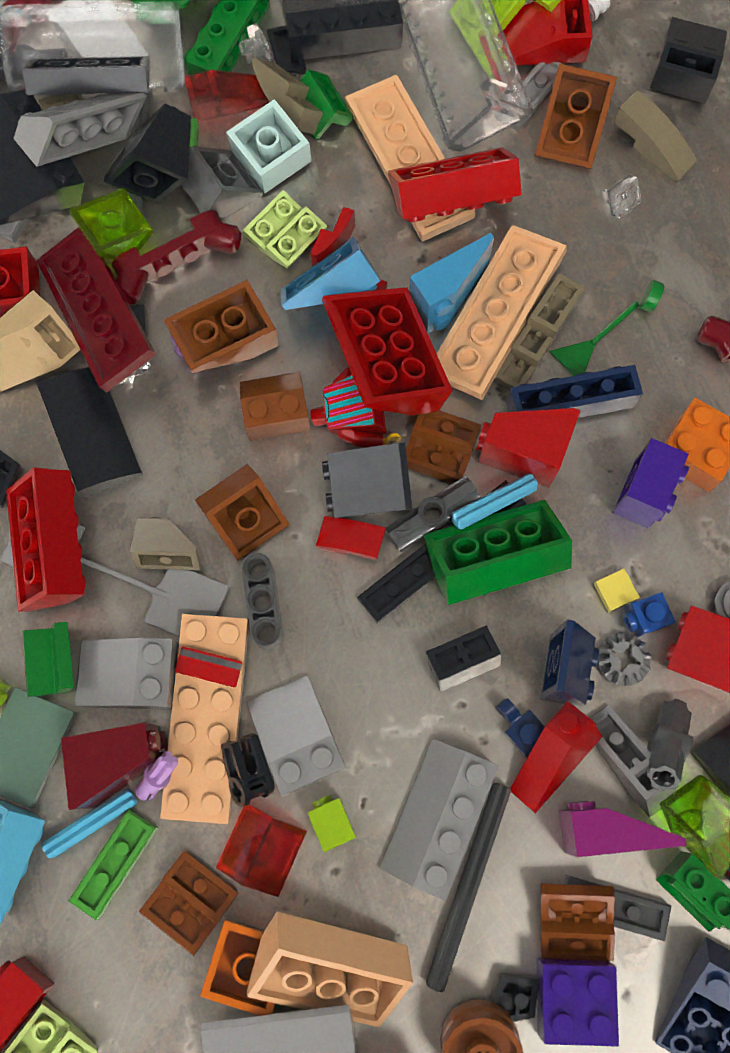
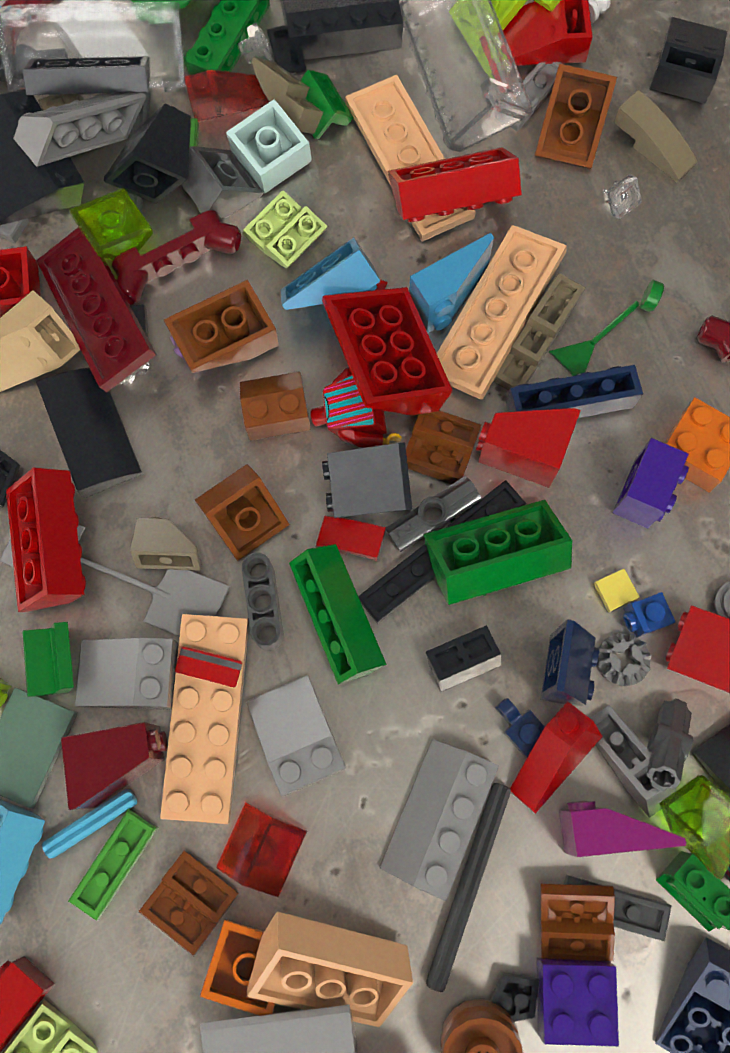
(156, 776): lavender axle -> none
(247, 775): black piece -> none
(325, 580): none -> green brick
(330, 241): red slope -> none
(331, 823): lime brick -> none
(494, 501): medium azure axle -> none

